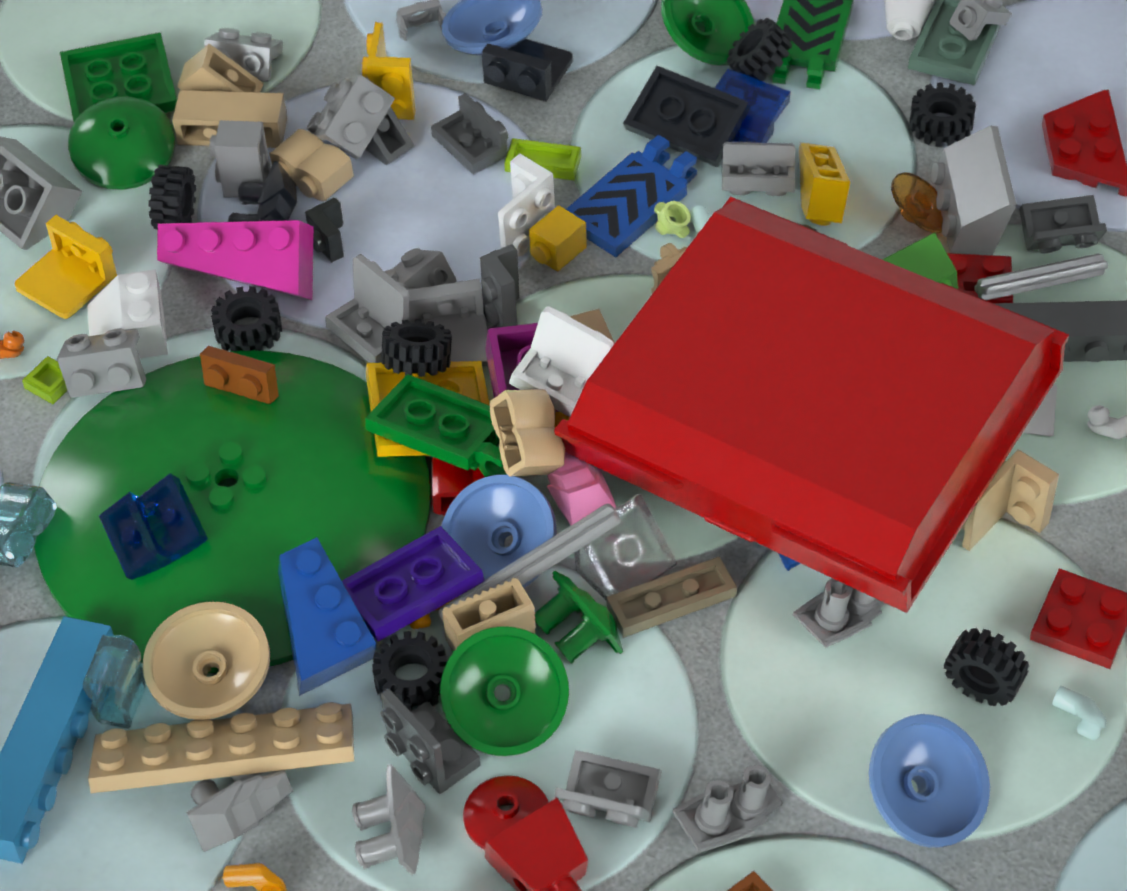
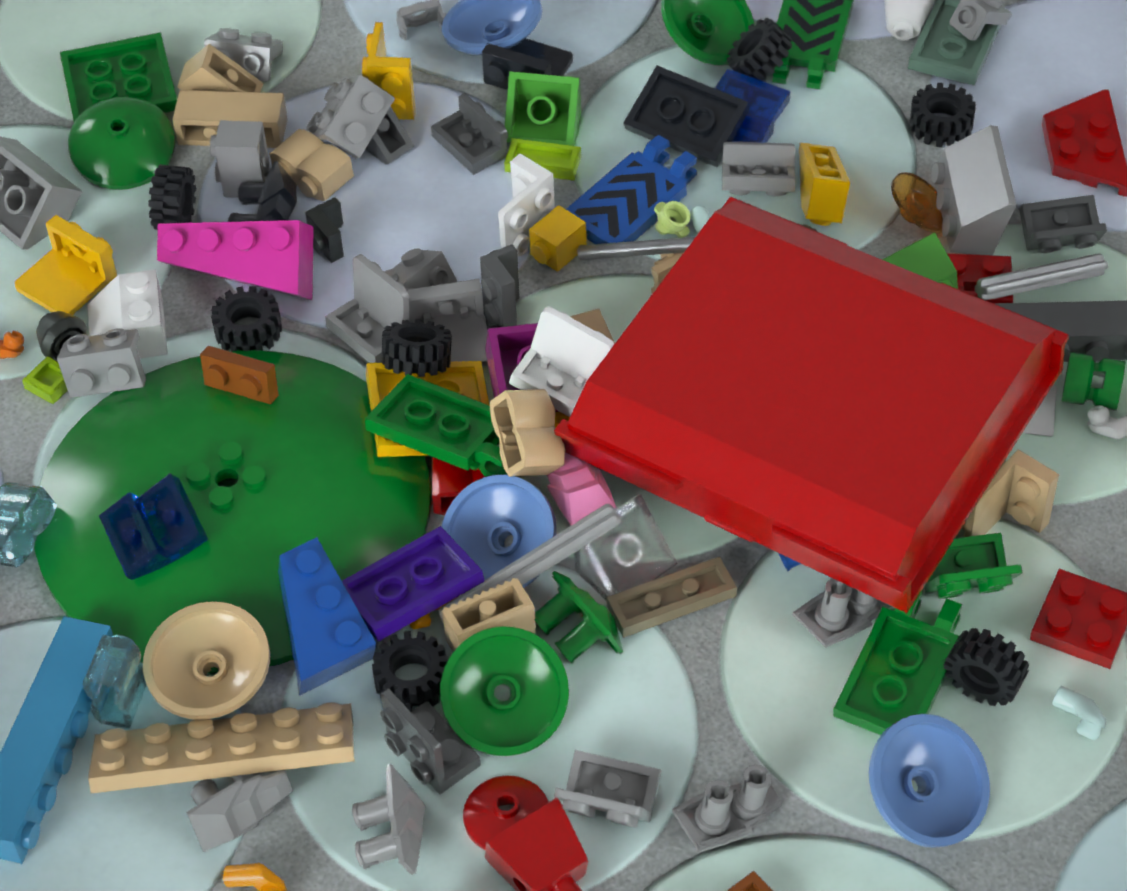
(55, 330): none -> pearl dark grey cone
(543, 108): none -> bright green slope
(634, 248): none -> flat silver bar
(898, 668): none -> green tile
(970, 564): none -> green bracket
(1079, 379): none -> green wheel

